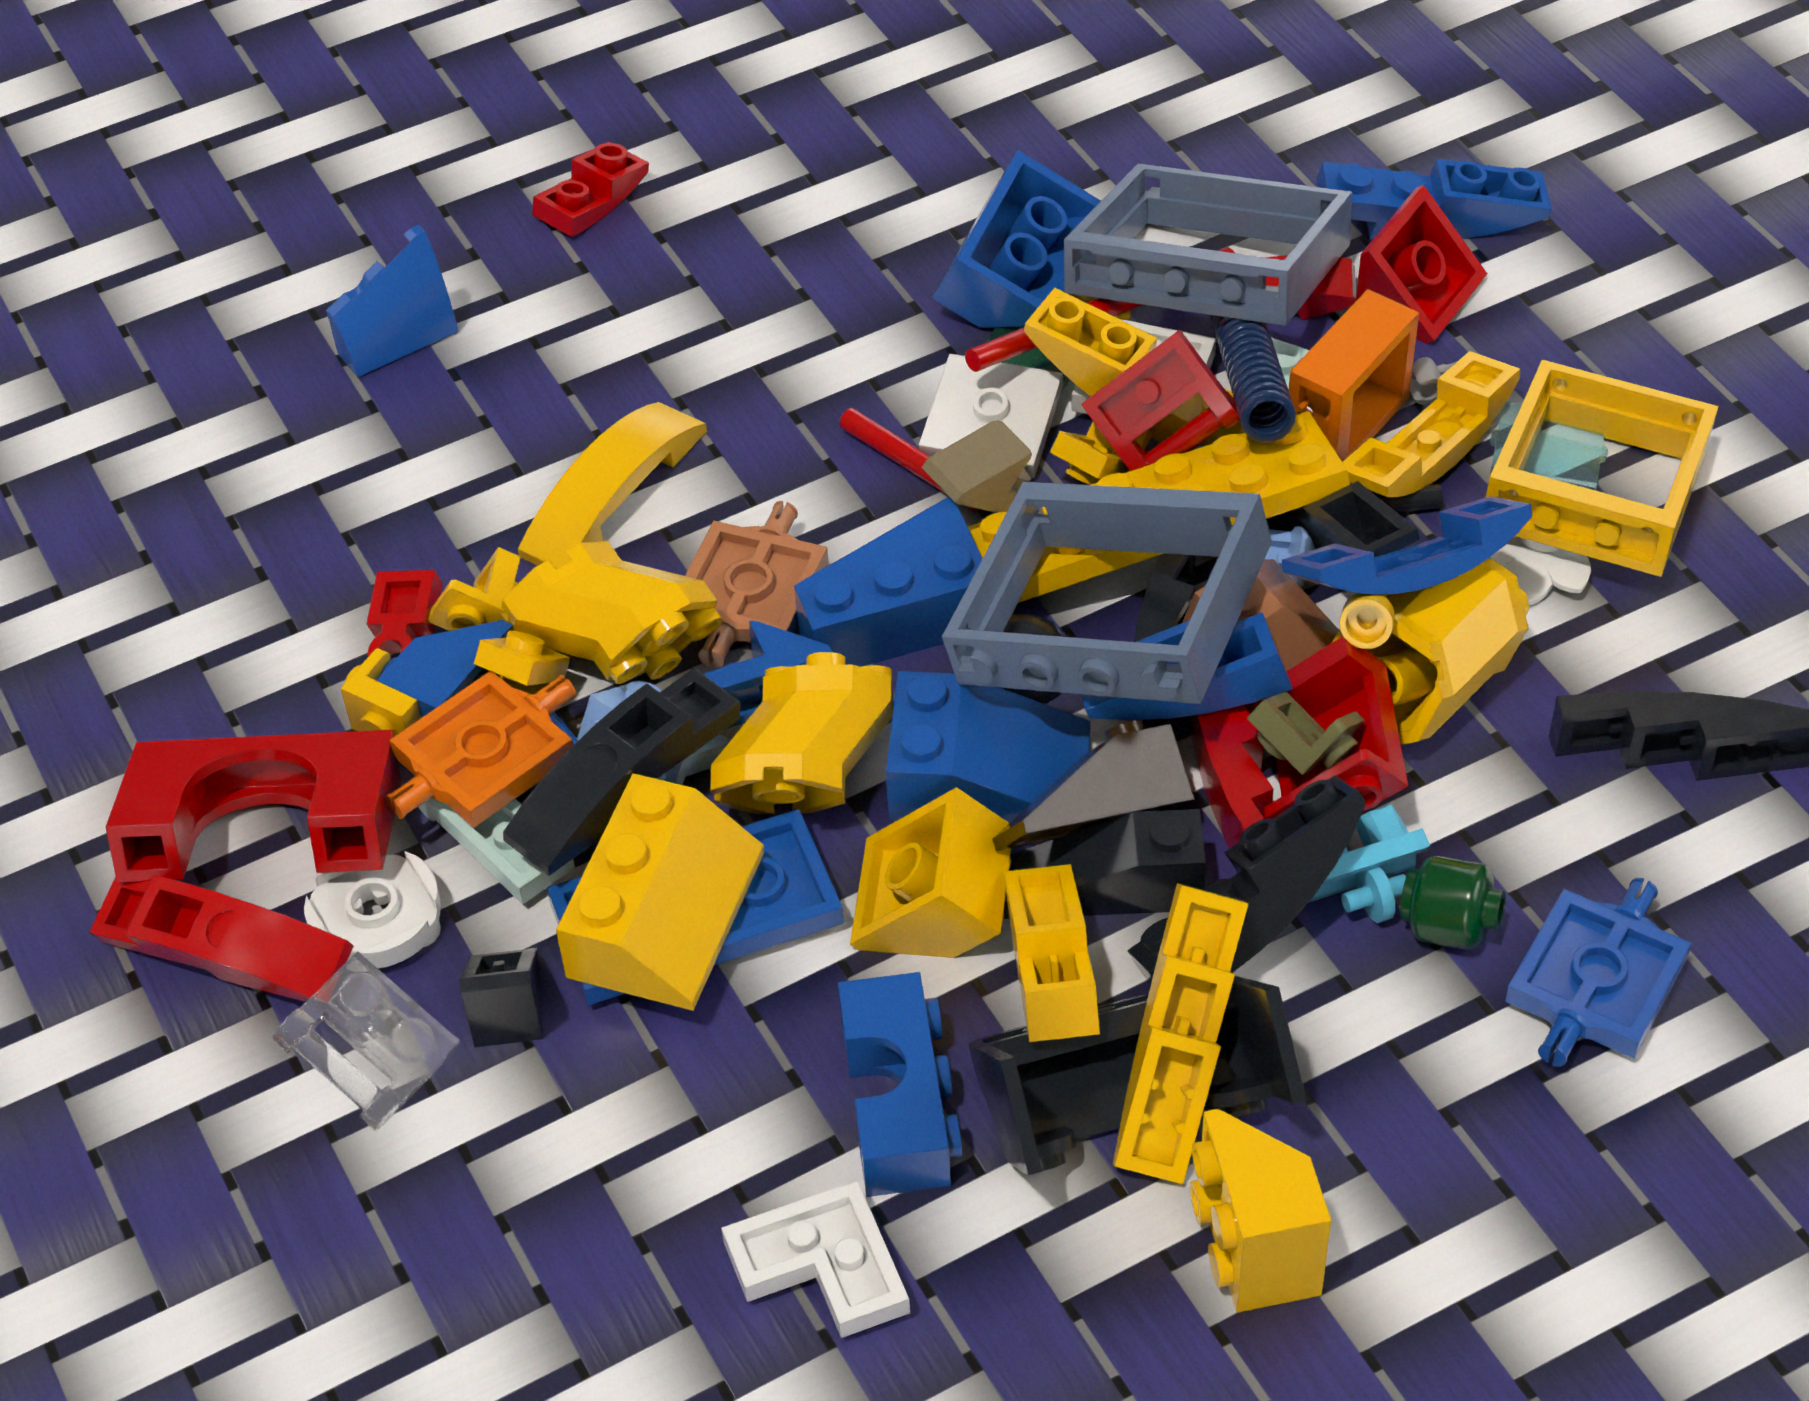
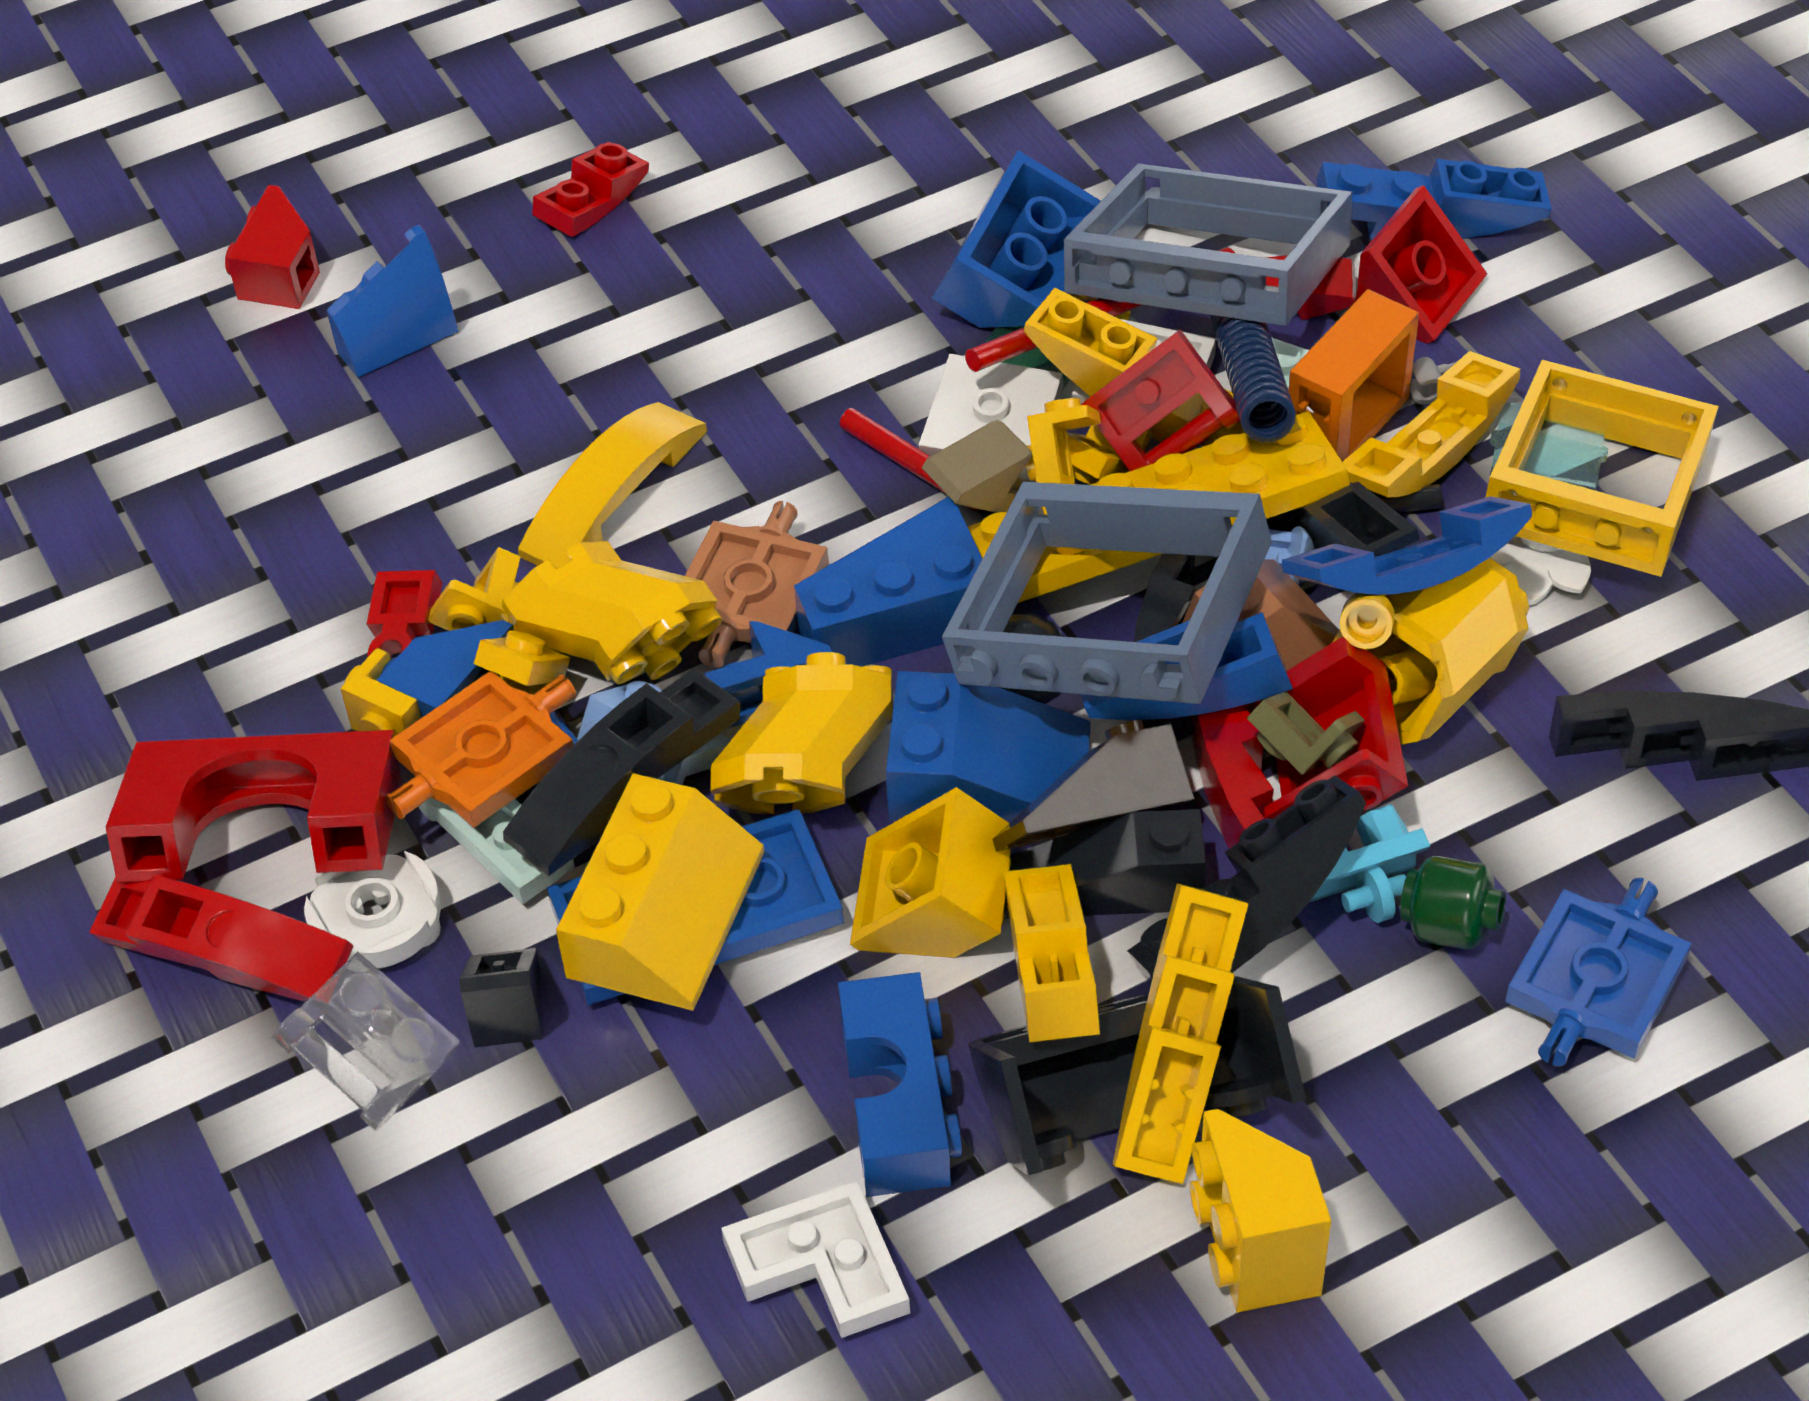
(273, 254): none -> red slope
(1050, 442): none -> yellow bracket

